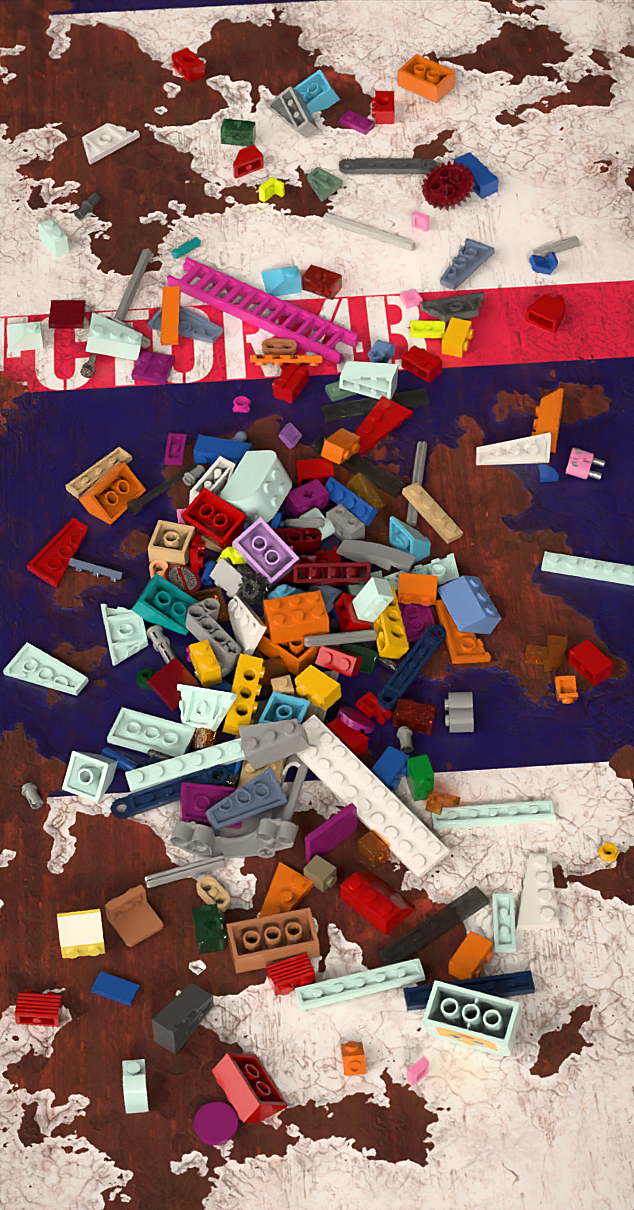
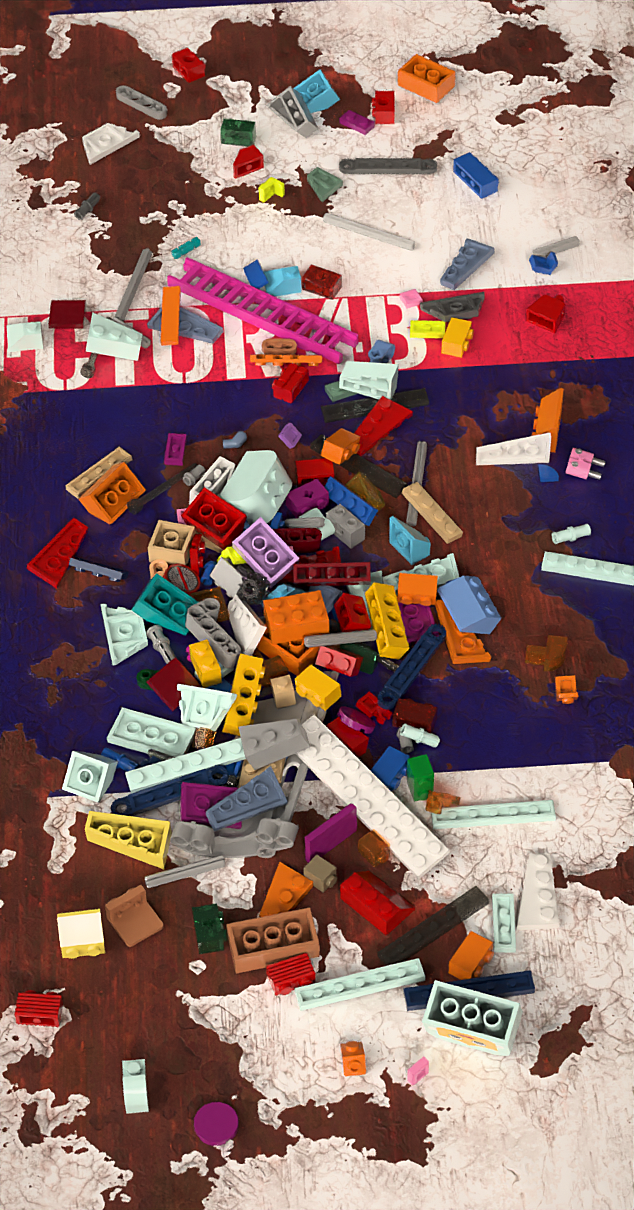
(32, 795): light grey pin -> none
(42, 669): light aqua wing -> none
(54, 238): light aqua brick -> none
(115, 988): blue tile -> none
(132, 836): none -> light yellow wedge
(153, 367): magenta plate -> none
(156, 109): none -> light grey beam
(181, 1017): dark grey wedge -> none
(209, 449): blue brick -> none
(215, 894): tan plate -> none
(241, 404): dark pink plate -> none
(248, 1087): red slope -> none
(255, 274): none -> blue slope
(284, 707): medium azure slope -> none
(373, 599): light aqua brick -> none
(376, 554): light grey slope -> none
(419, 735): none -> light aqua axle
(421, 221): bright pink tile -> none
(422, 363): red brick -> none
(448, 185): dark red gear -> none
(460, 712): light grey brick -> none
(571, 533): none -> light aqua pin
(591, 662): red brick -> none
(608, 848): yellow plate -> none

